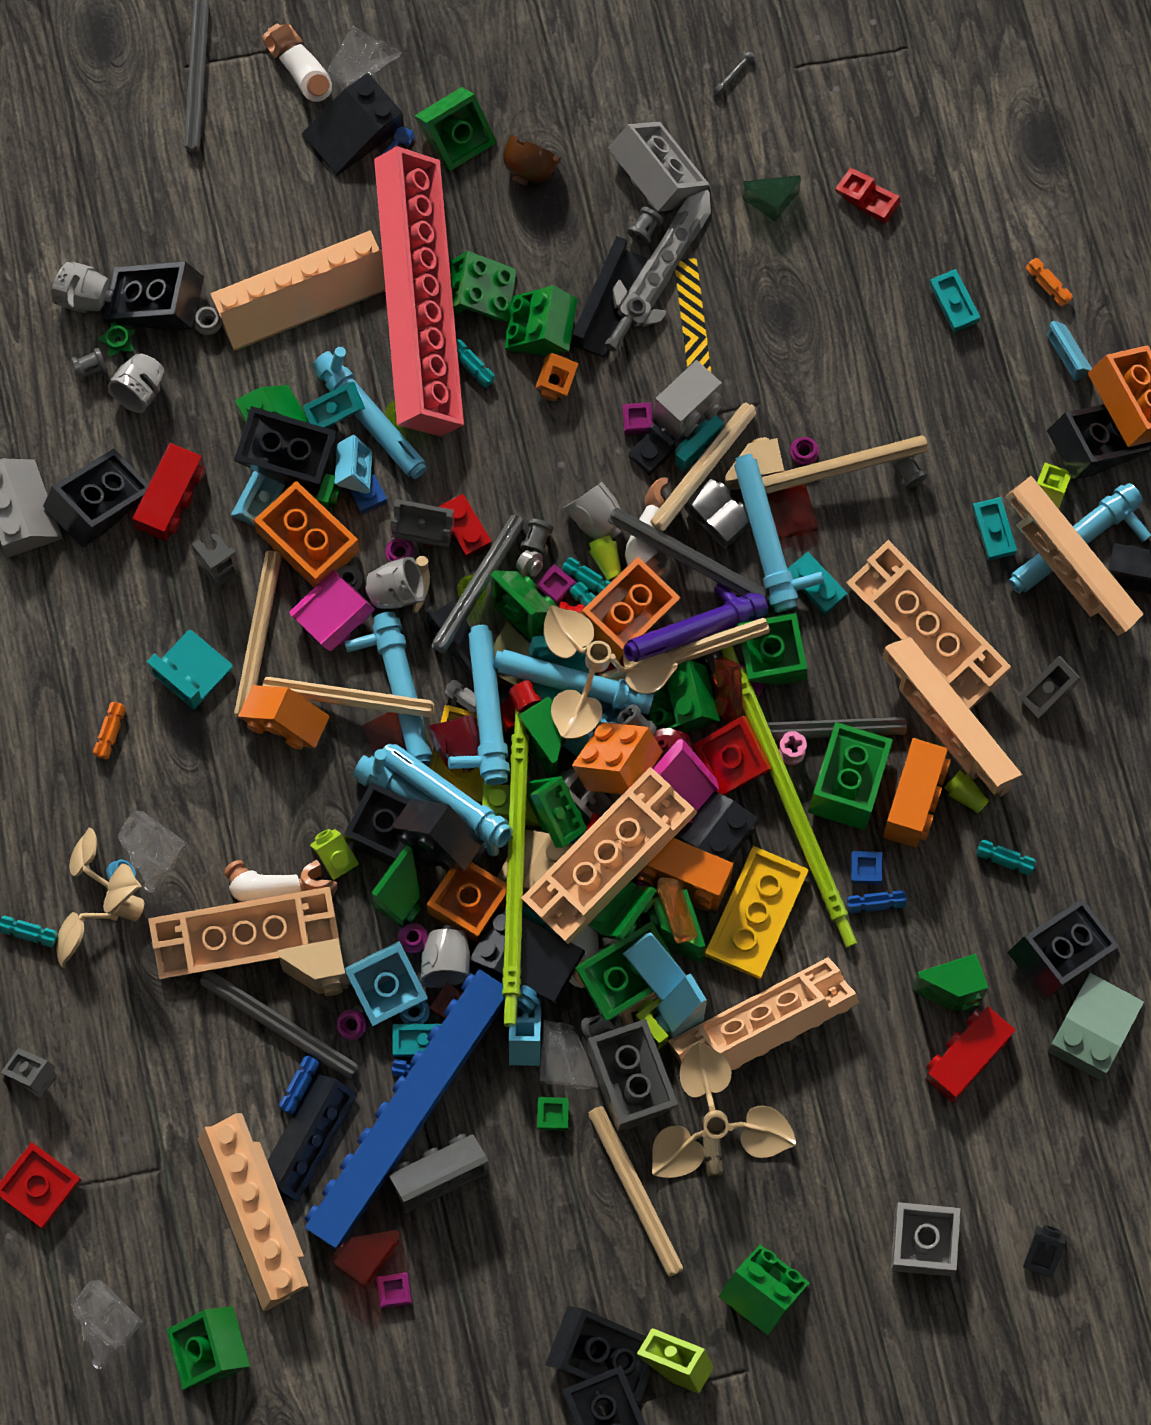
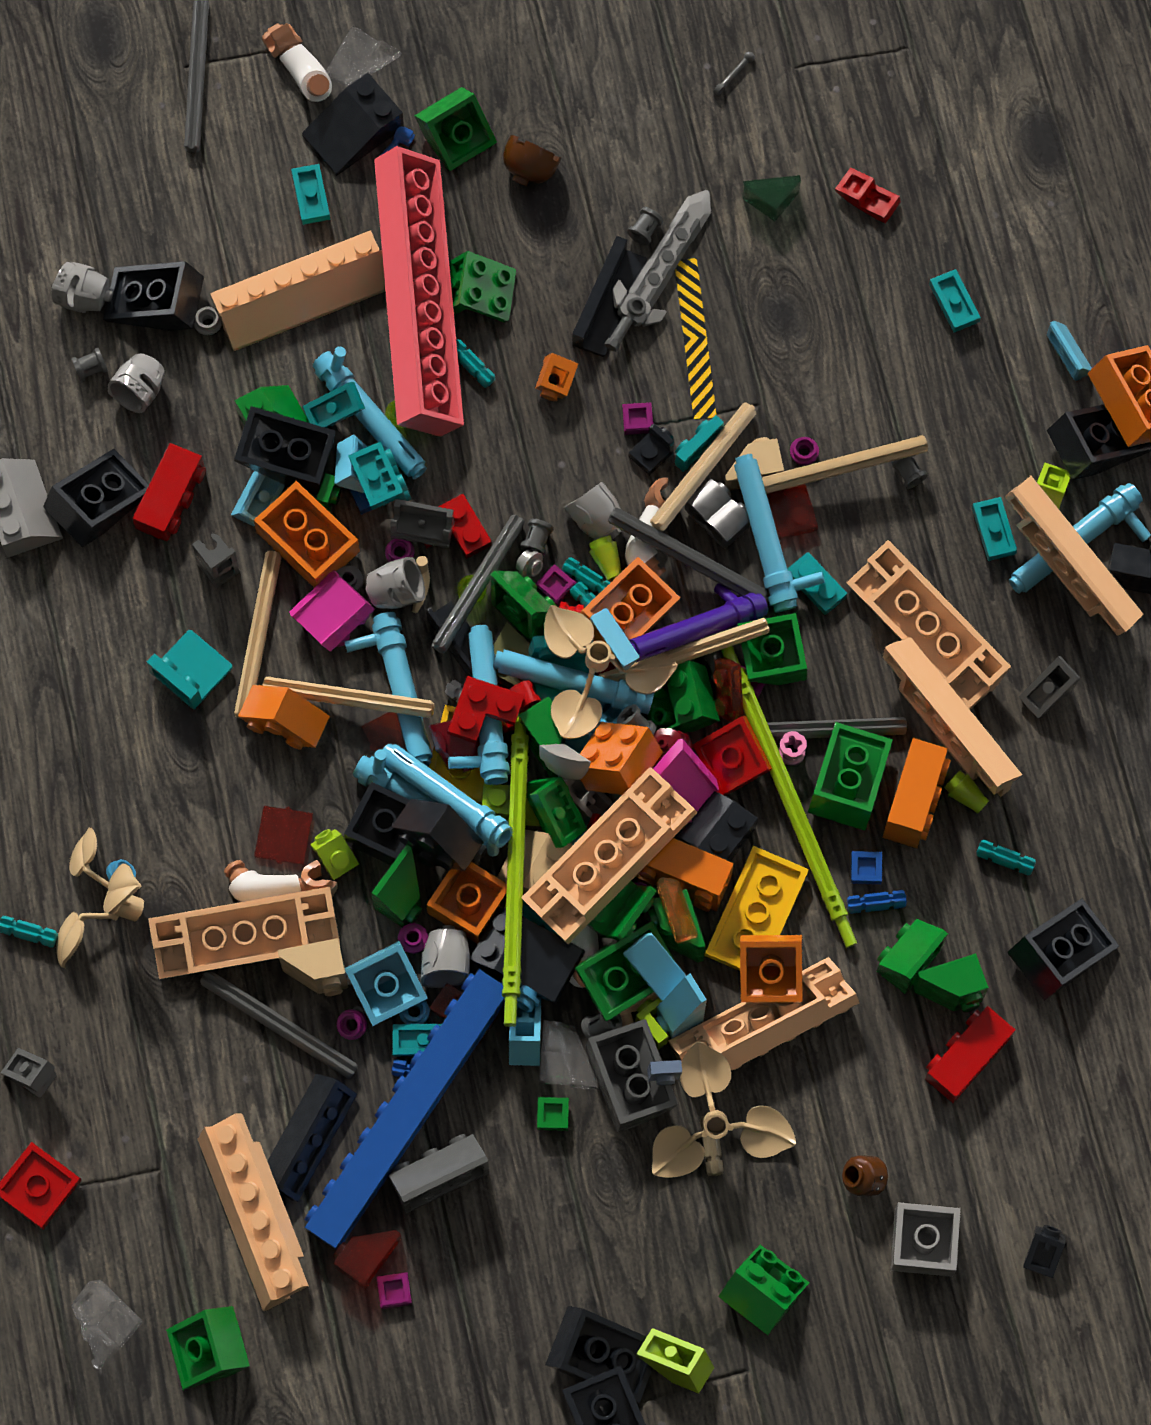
(109, 730): orange axle -> none
(114, 332): green plate -> none
(150, 847): clear slope -> none
(283, 835): none -> clear red piece
(298, 1085): blue axle -> none
(310, 194): none -> teal plate
(379, 475): none -> teal bracket
(482, 700): none -> red plate
(541, 322): green slope -> none
(564, 761): none -> light grey brick
(615, 638): none -> medium azure slope
(635, 1191): tan axle -> none
(657, 165): light grey slope -> none
(664, 1072): none -> sand blue plate
(688, 401): light grey brick -> none
(771, 968): none -> orange slope
(865, 1175): none -> reddish brown head
(912, 953): none -> green slope
(1049, 282): orange axle -> none
(1095, 1027): sand green slope -> none

